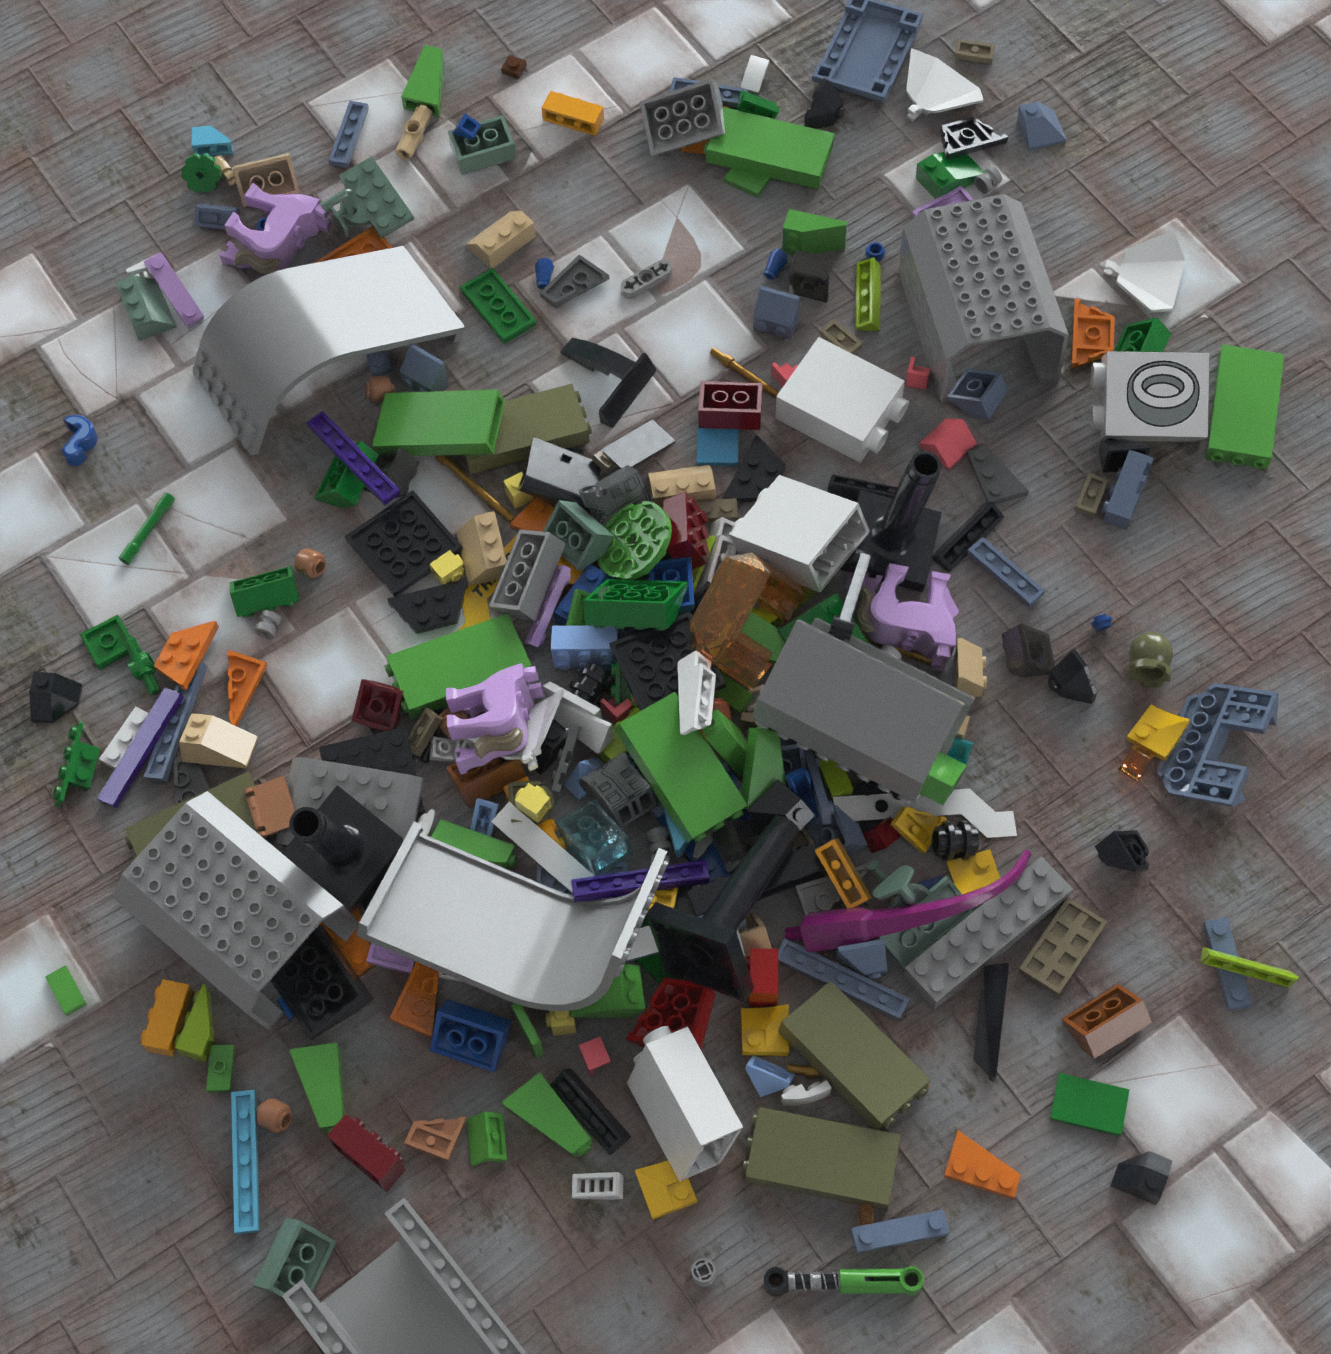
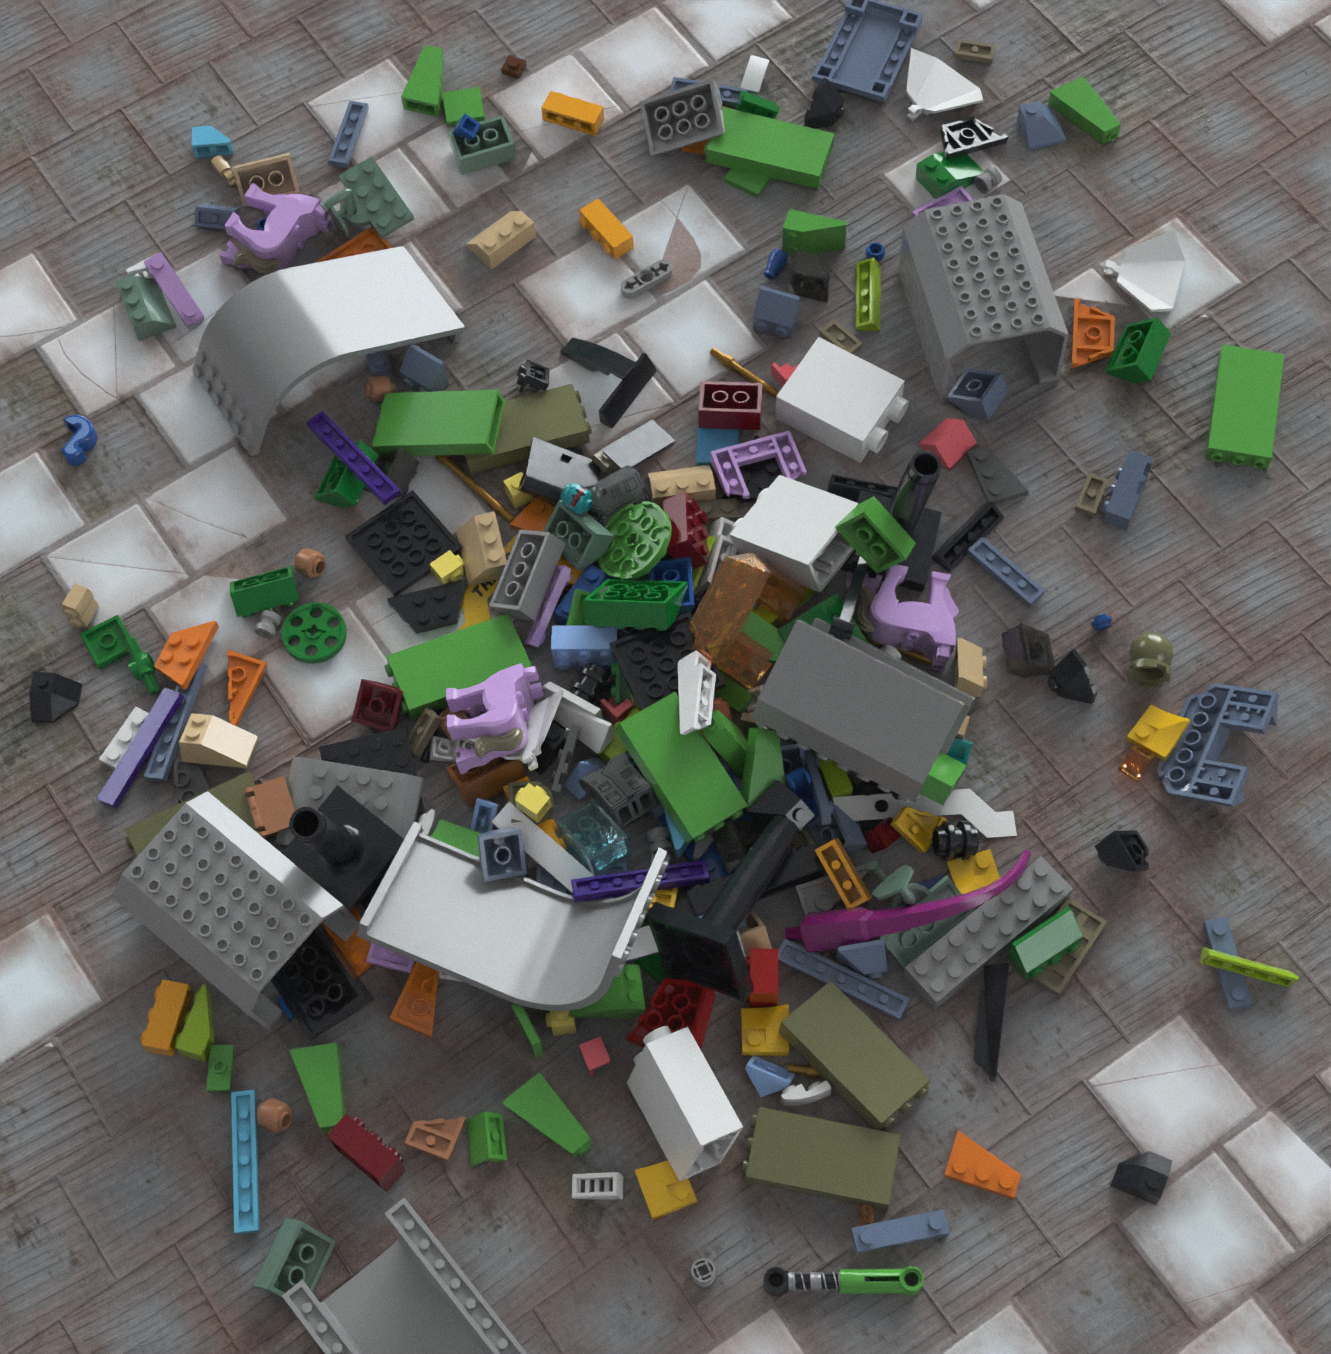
(66, 990): bright green tile -> none
(78, 765): green bracket -> none
(79, 606): none -> tan brick
(159, 510): green piece -> none
(201, 173): green plant -> none
(310, 624): none -> green wedge
(413, 132): tan piece -> none
(461, 102): none -> bright green tile
(470, 1035): blue slope -> none
(498, 305): green tile -> none
(501, 854): none -> sand blue slope
(534, 375): none -> black bracket
(543, 270): blue cone -> none
(573, 281): dark grey wing -> none
(576, 498): none -> teal head
(590, 1111): black slope -> none
(606, 229): none -> light orange brick
(729, 459): none -> lavender wedge
(876, 535): none -> bright green slope
(917, 376): coral panel -> none
(1045, 944): none -> slope
(1085, 109): none -> bright green slope
(1089, 1104): green tile -> none
(1107, 1020): dark orange slope -> none
(1114, 452): black slope -> none
(1151, 396): white brick -> none

